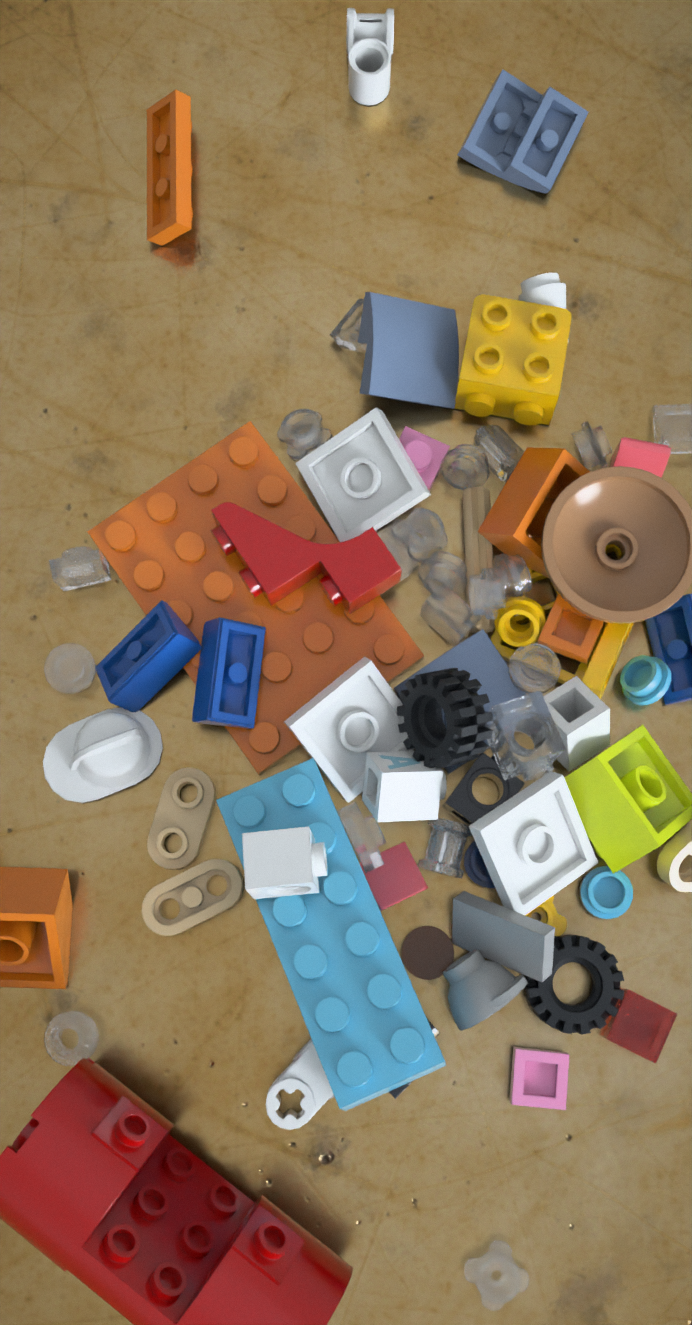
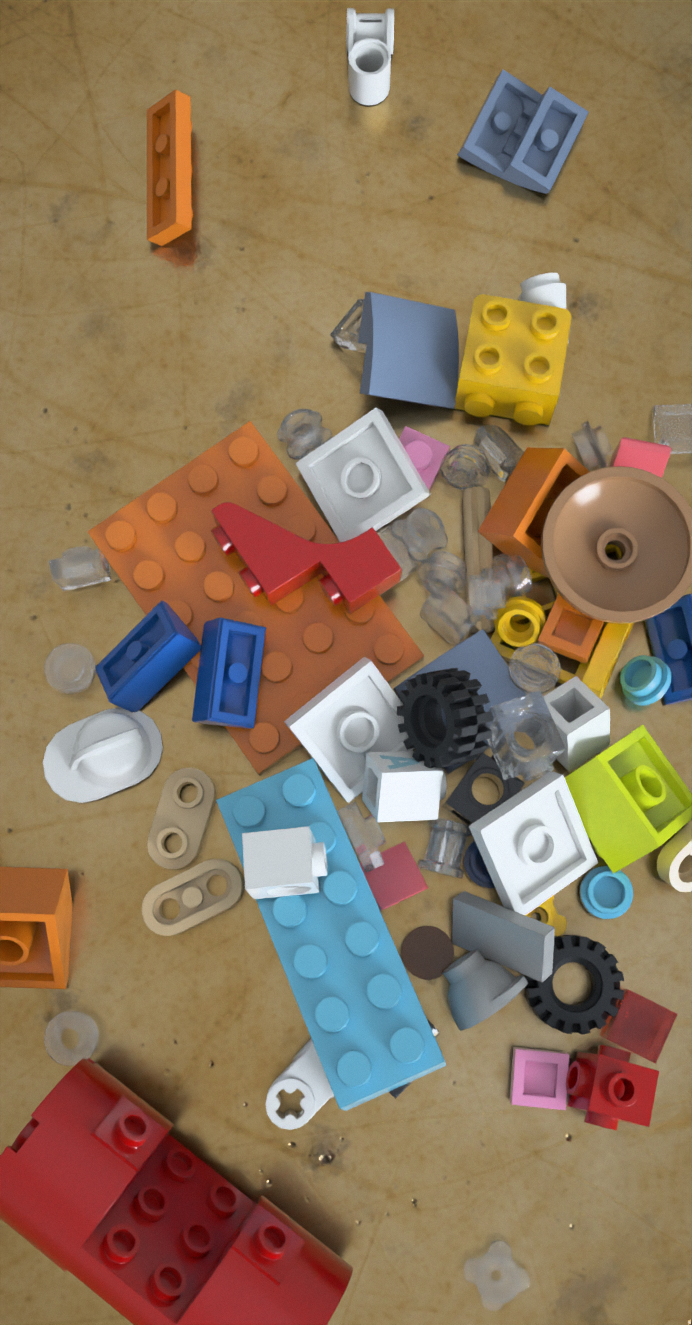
(611, 1088): none -> red brick

